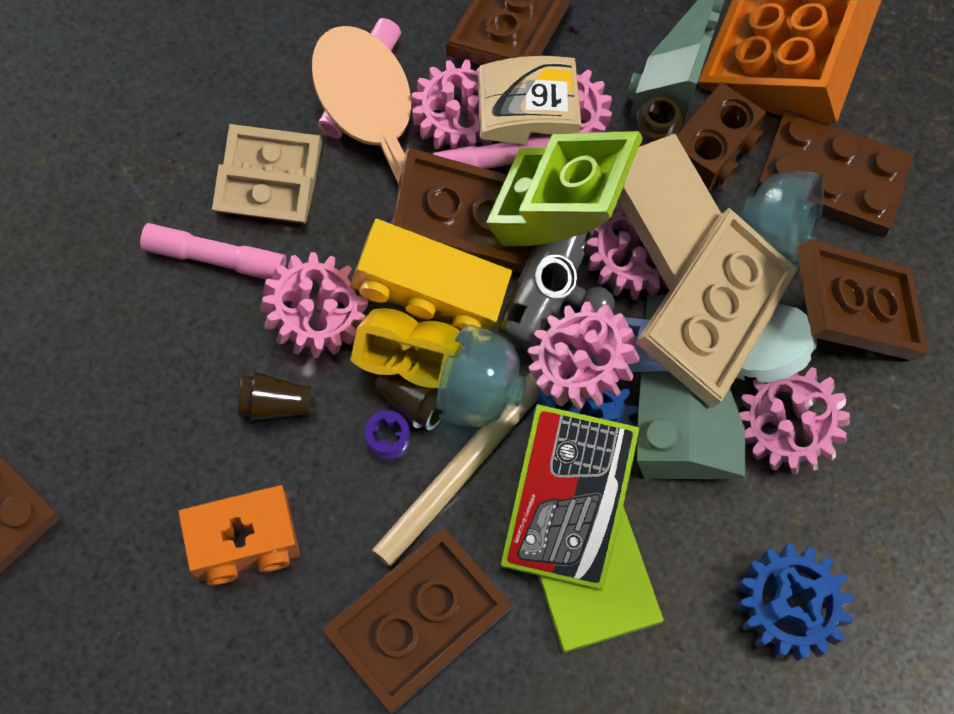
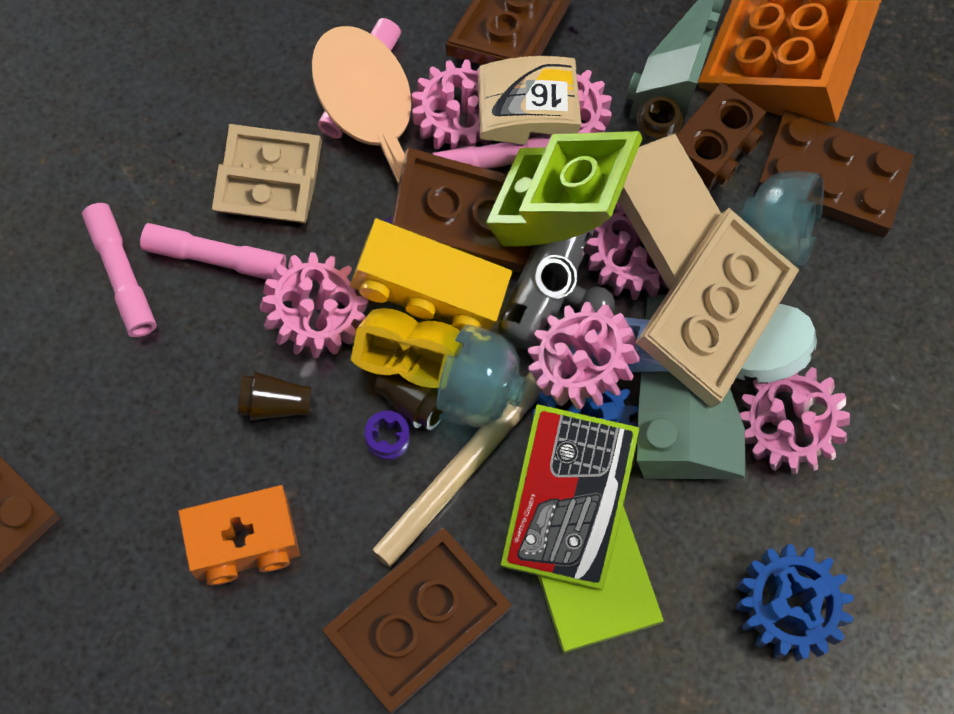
(128, 294): none -> bright pink piece
(861, 301): reddish brown plate -> none

